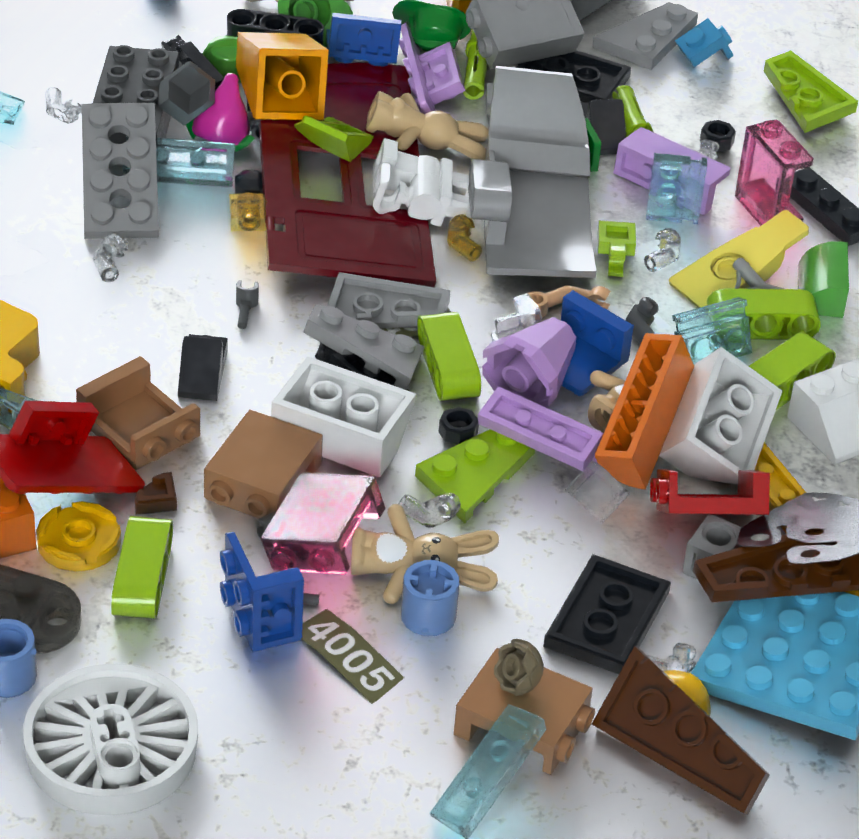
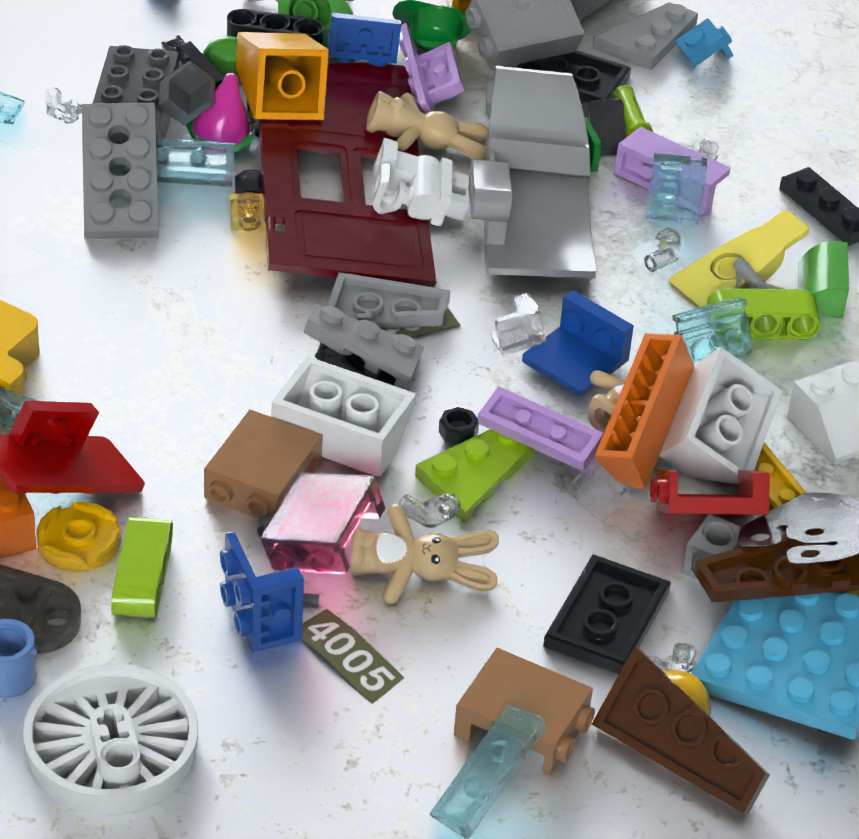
(103, 257): clear arm -> none
(138, 414): medium nougat panel -> none
(157, 495): reddish brown tile -> none
(202, 366): black slope -> none
(246, 299): dark grey hand -> none
(334, 136): lime slope -> none
(430, 597): medium blue piece -> none
(449, 356): lime beam -> none
(459, 238): clear yellow arm -> none
(474, 81): lime pin -> none
(519, 667): dark tan plate -> none
(531, 360): lavender cone -> none
(555, 297): light nougat arm -> none
(617, 241): lime plate -> none
(642, 317): dark grey arm -> none
(719, 132): black tile -> none
(768, 170): clear pink panel -> none
(793, 361): lime beam -> none
(807, 92): lime wing -> none

